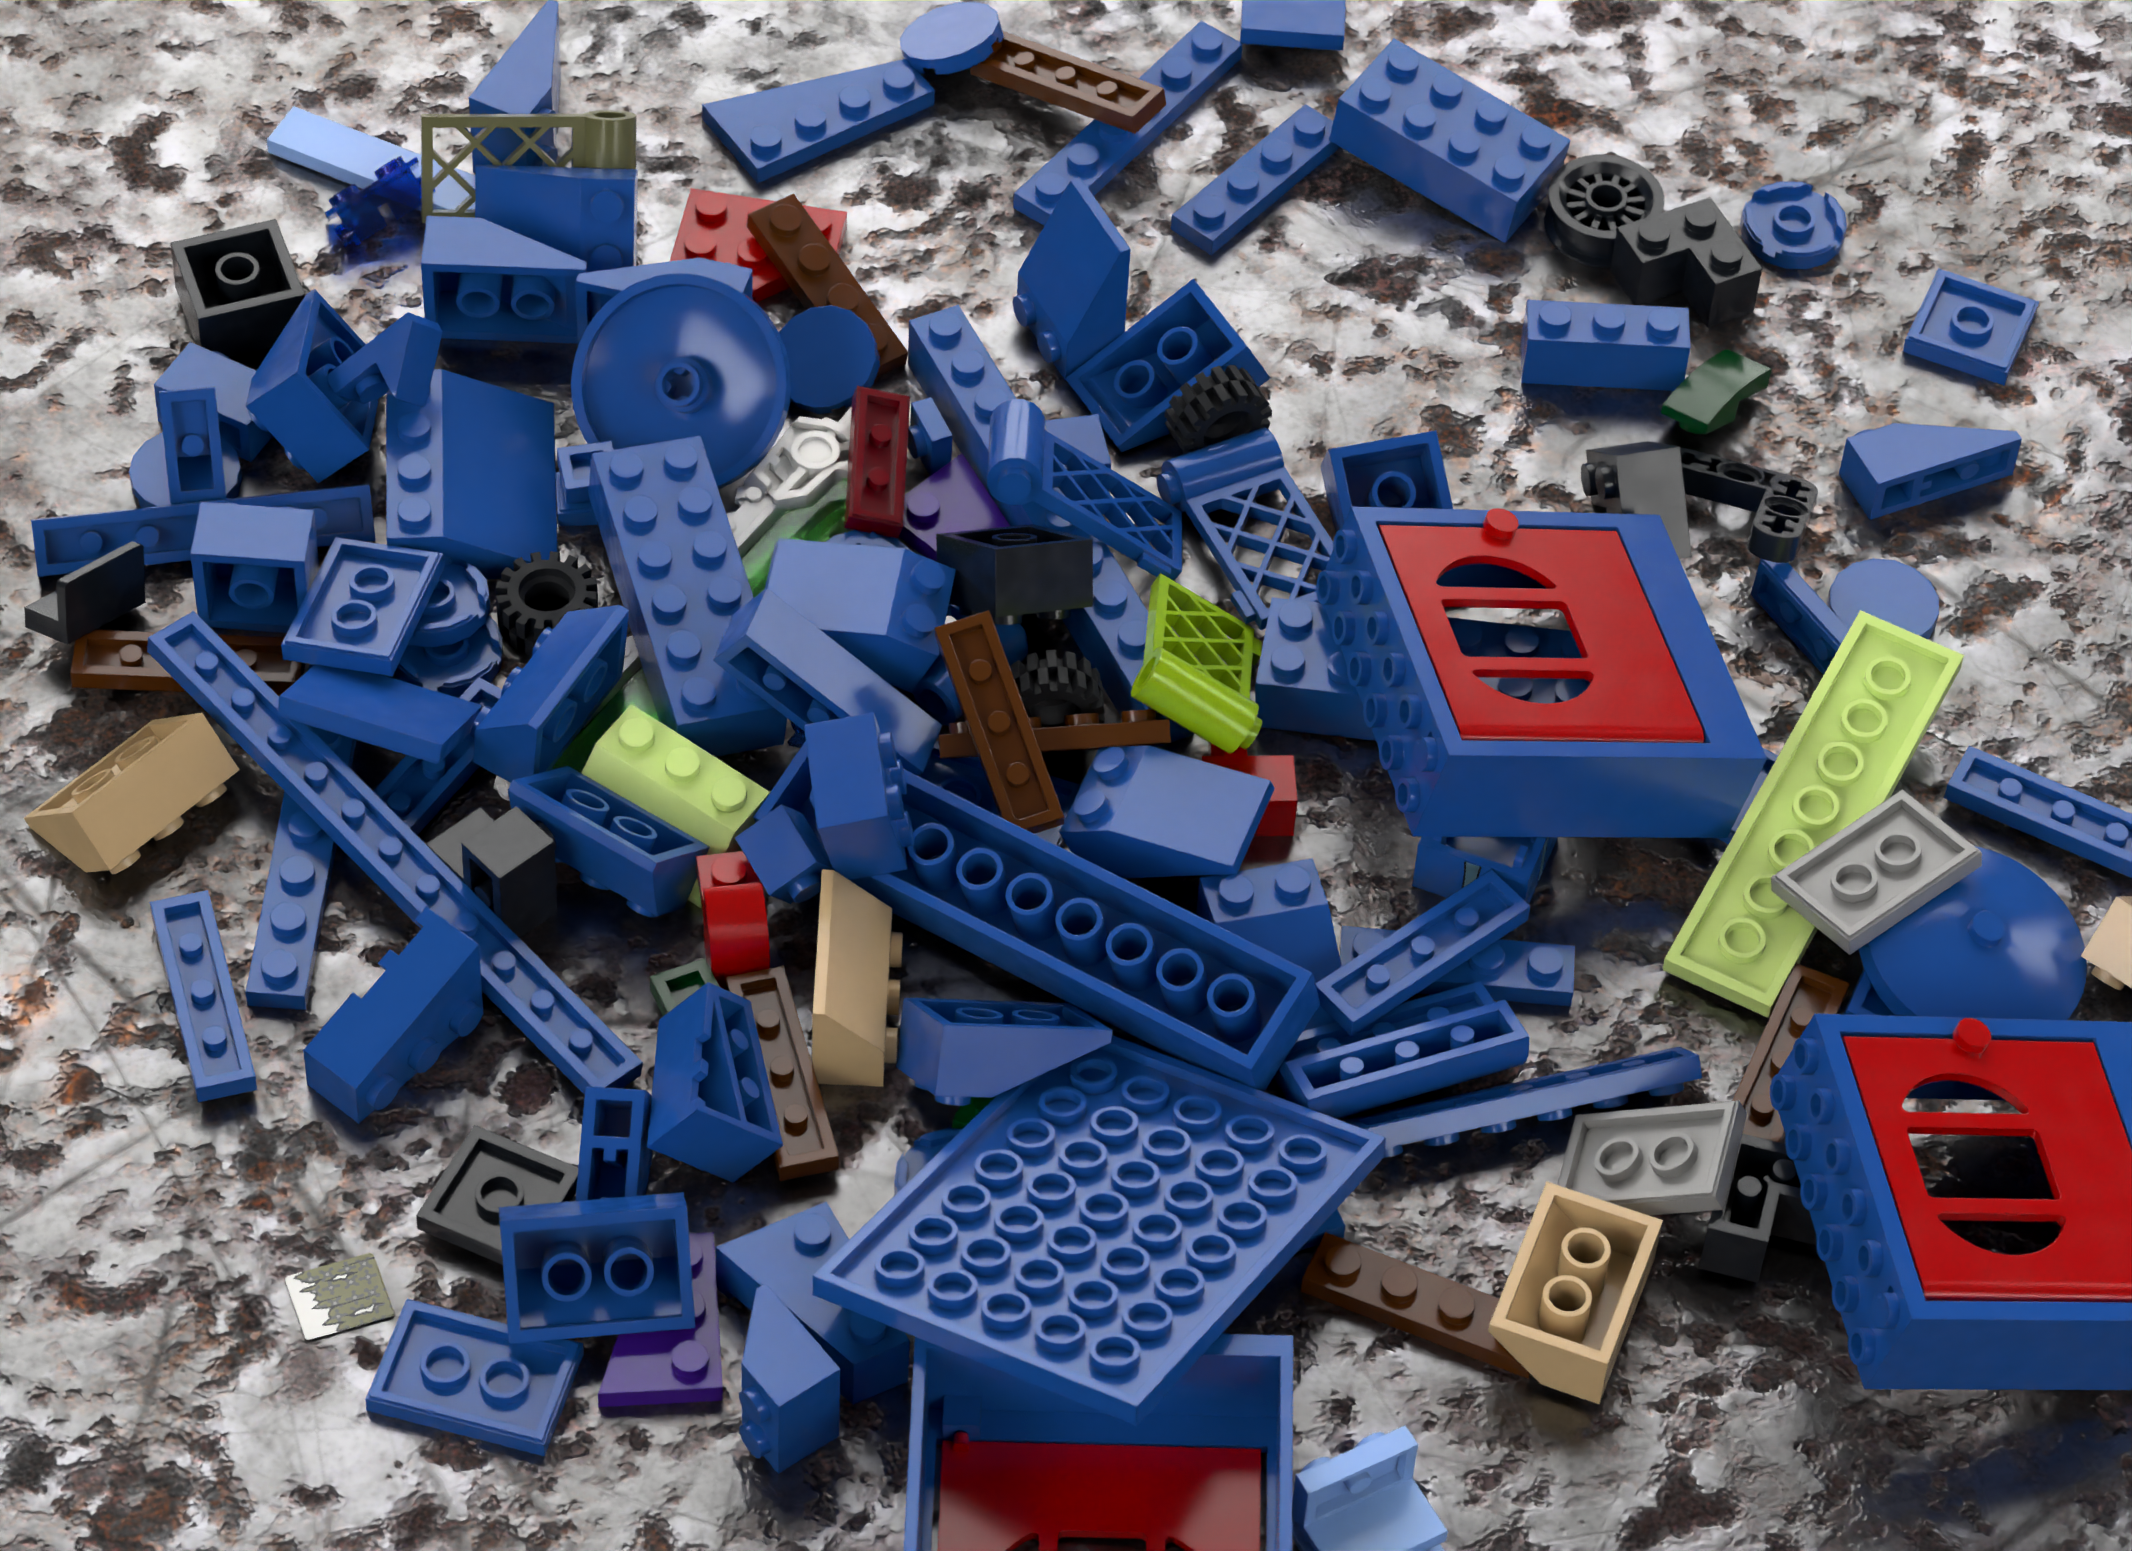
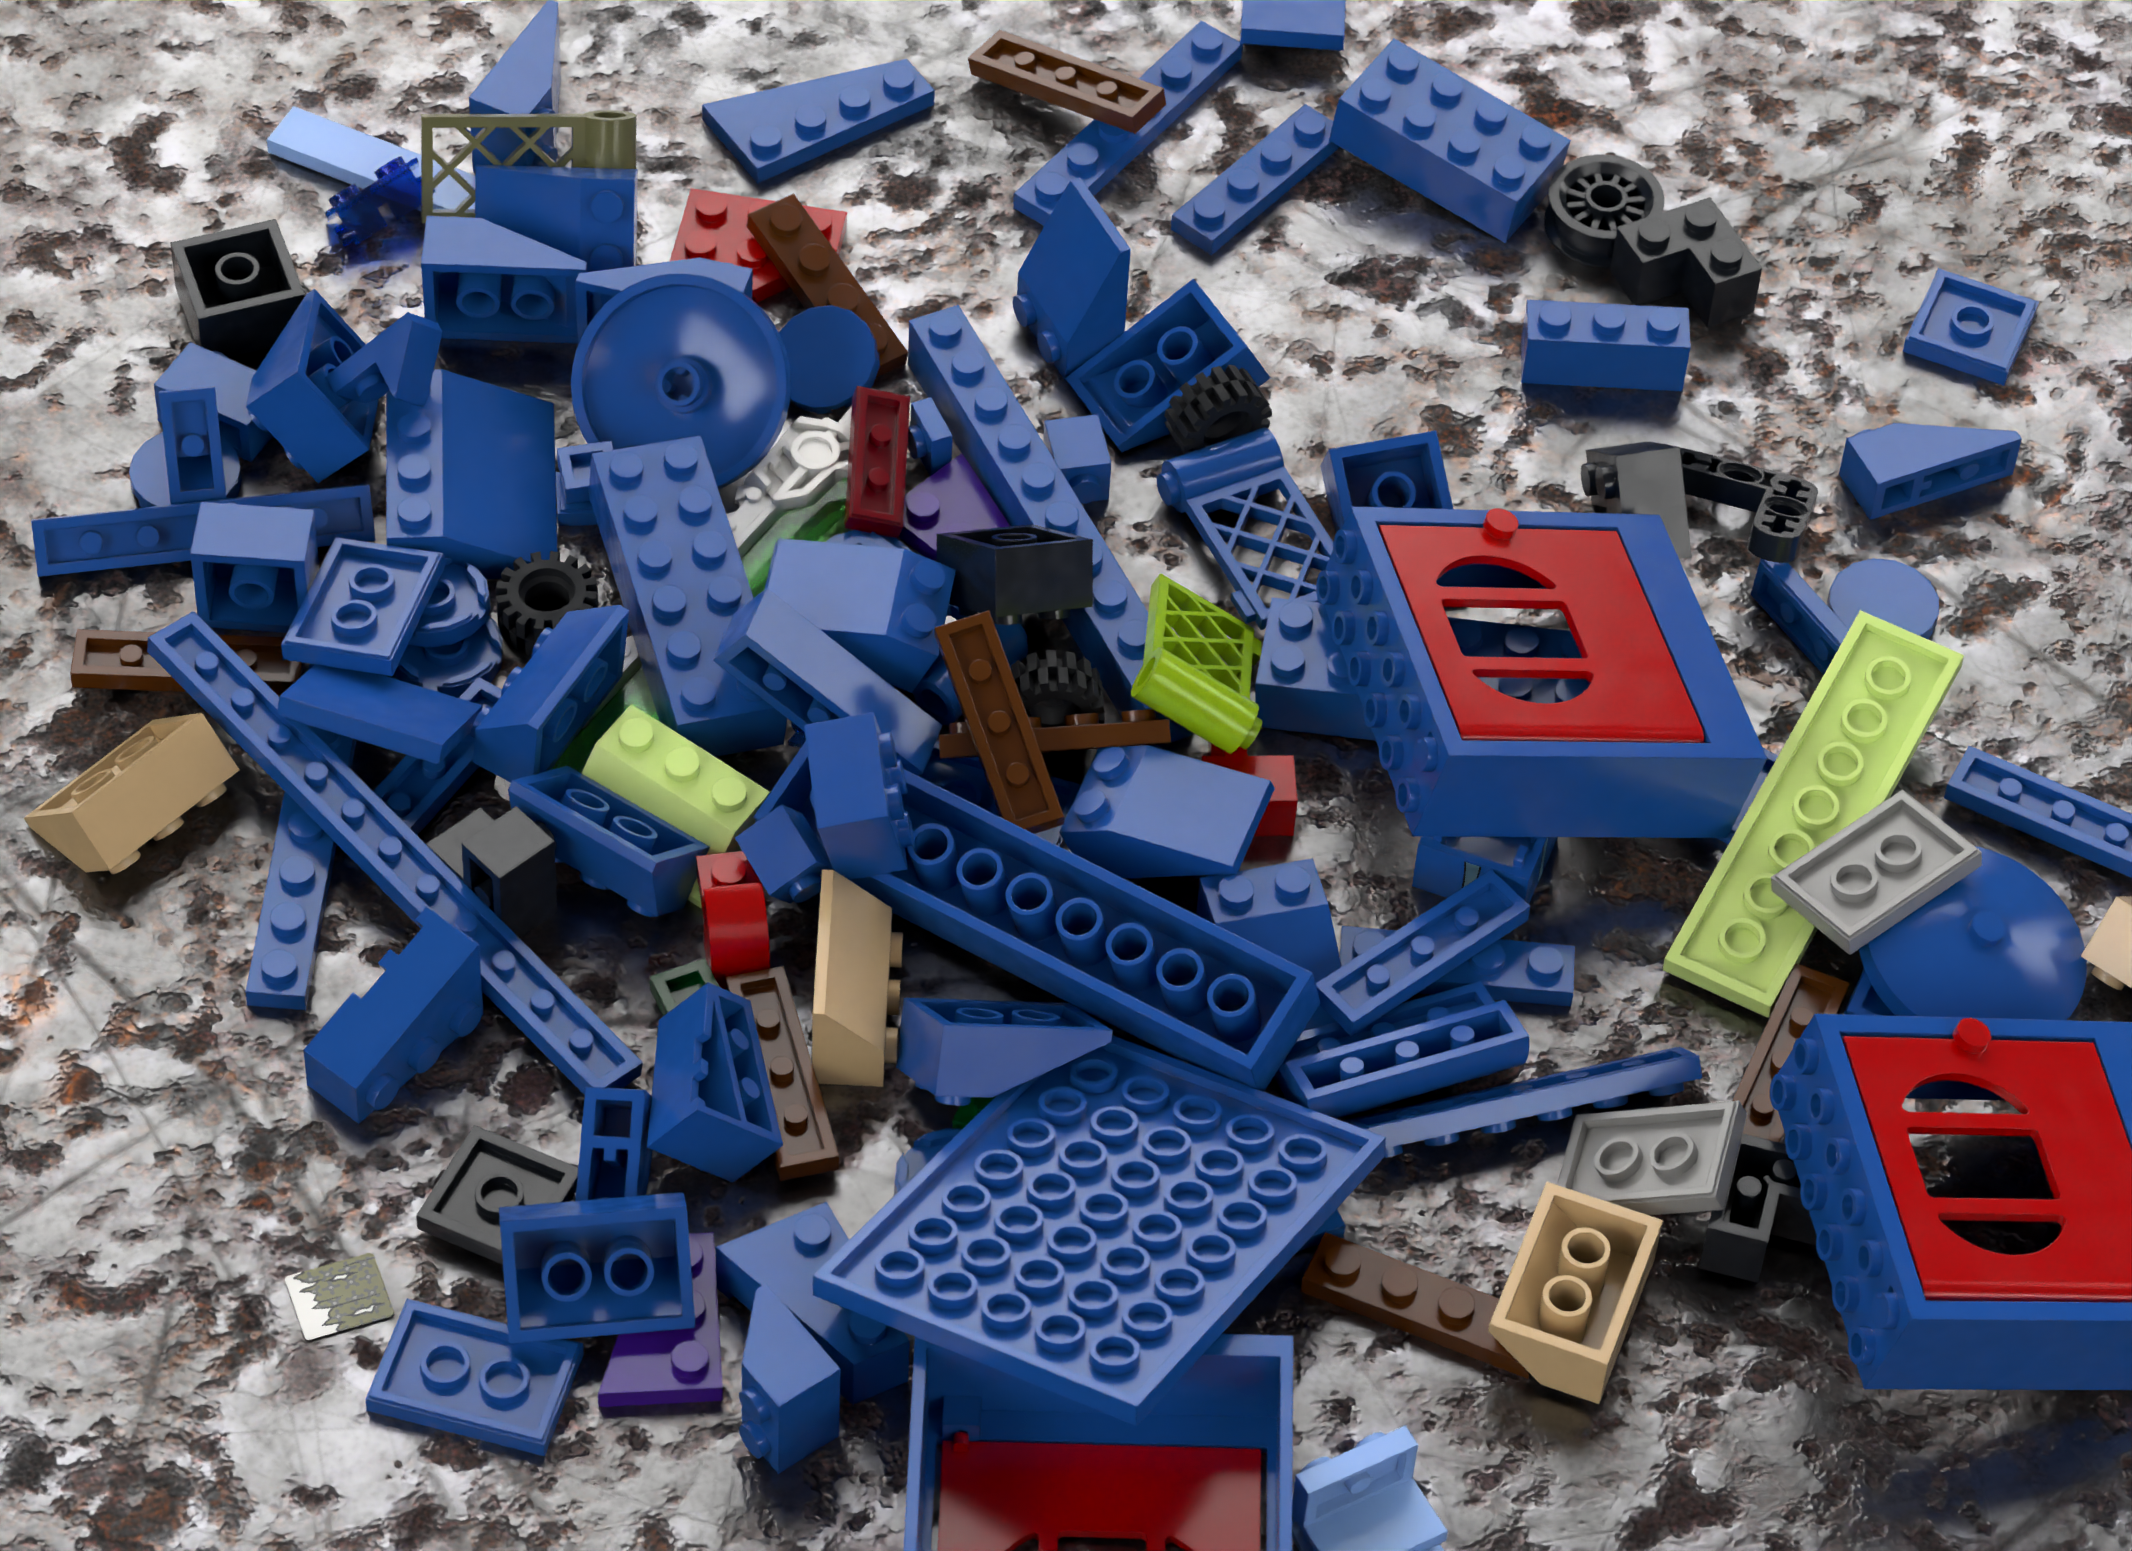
(91, 596): black panel -> none
(203, 996): plate -> none
(951, 37): tile -> none
(1027, 466): blue piece -> none
(1713, 391): slope -> none
(1793, 225): blue tile -> none

